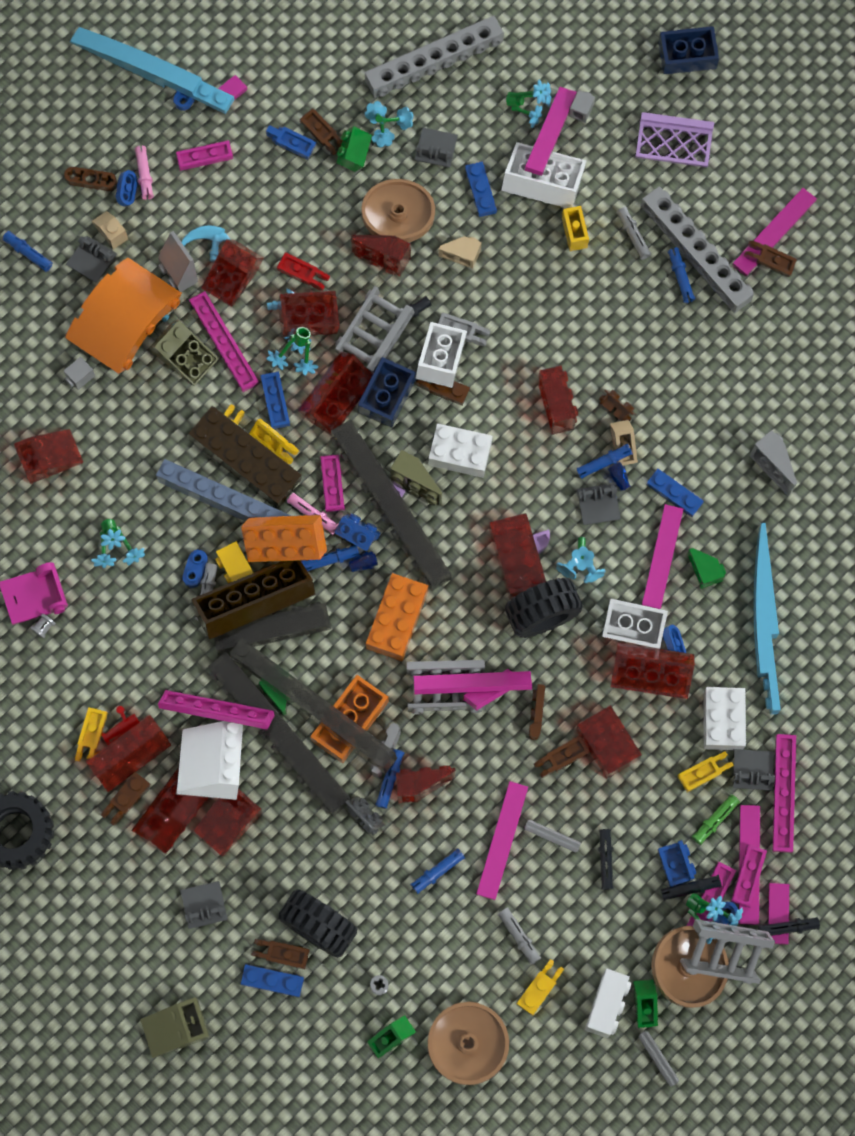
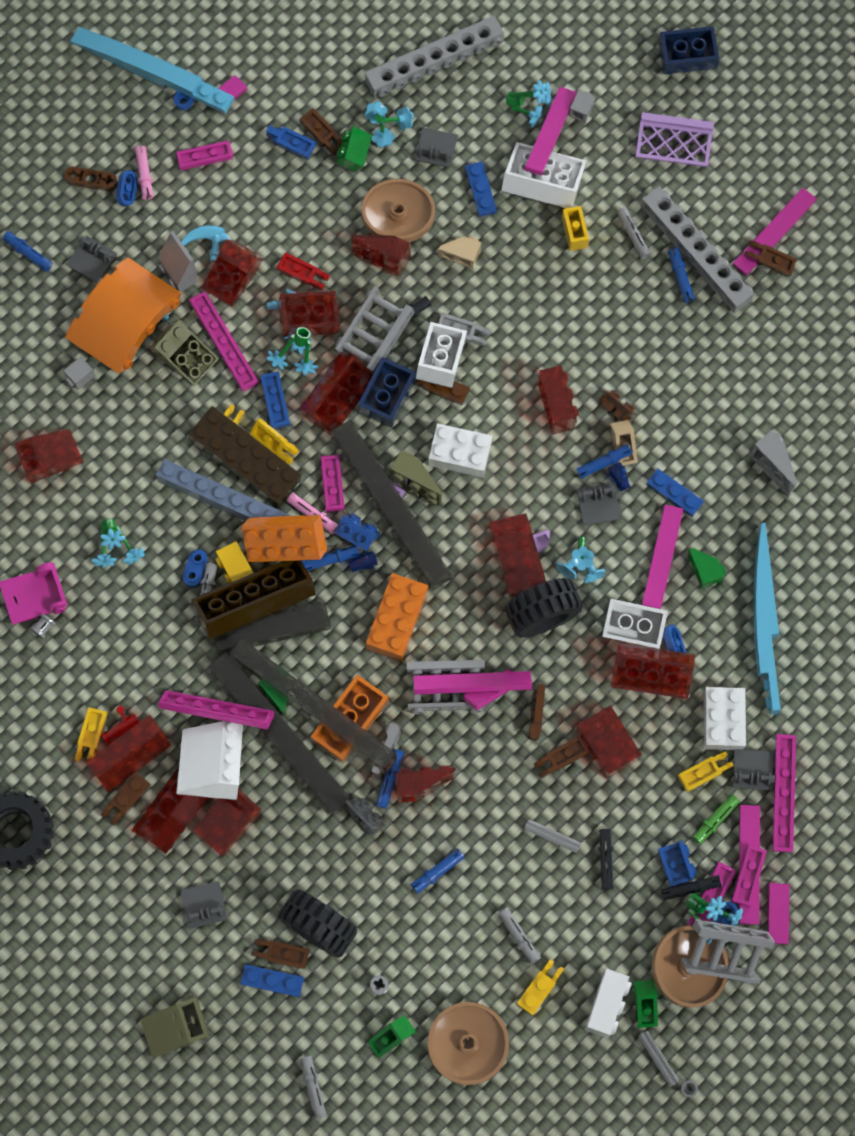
(110, 229): tan slope -> none
(310, 1078): none -> light grey pin
(502, 841): dark pink tile -> none
(685, 1090): none -> light grey hinge
(798, 926): black pin -> none

